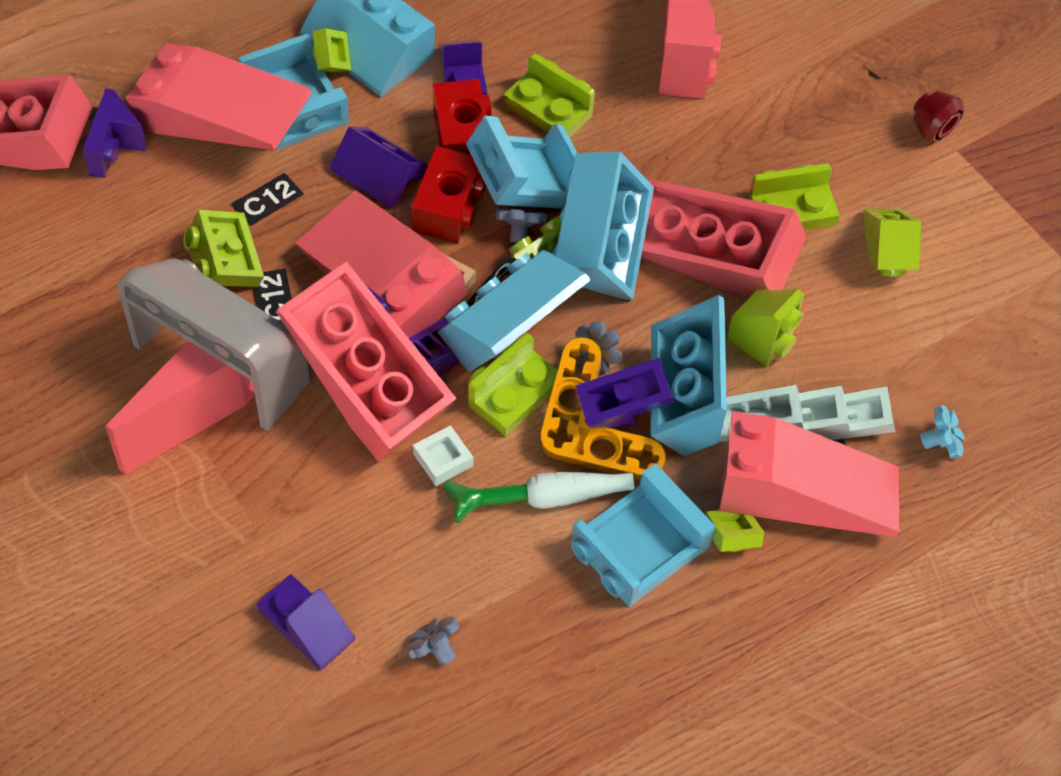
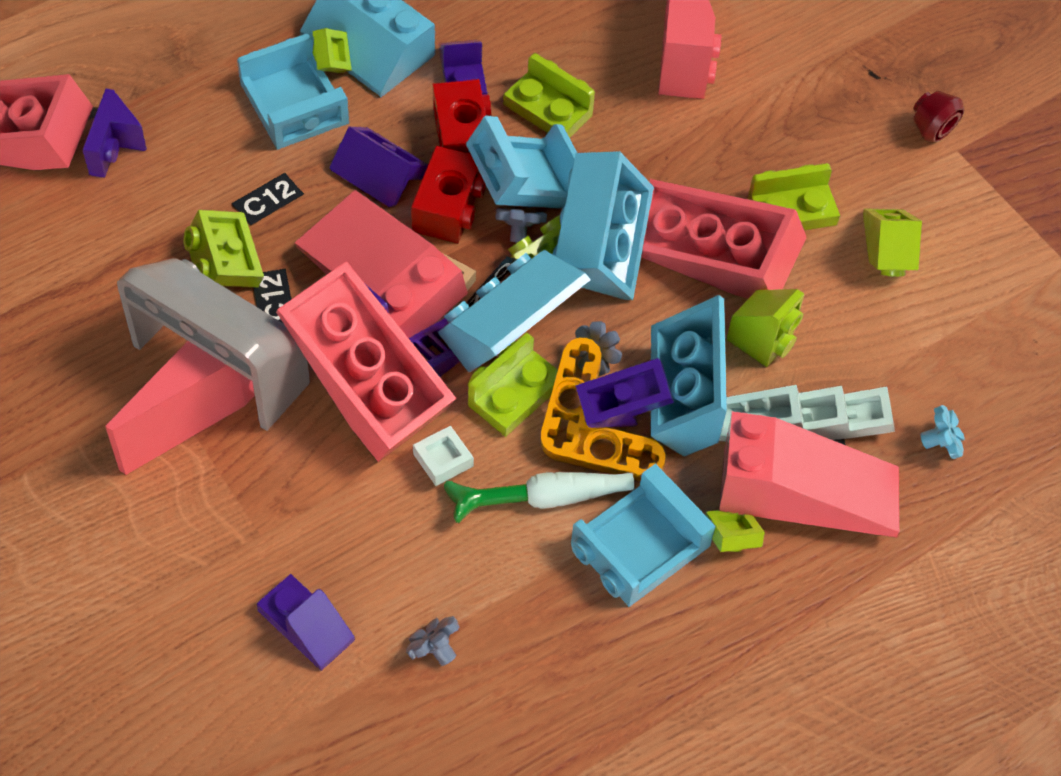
(214, 99): coral slope -> none

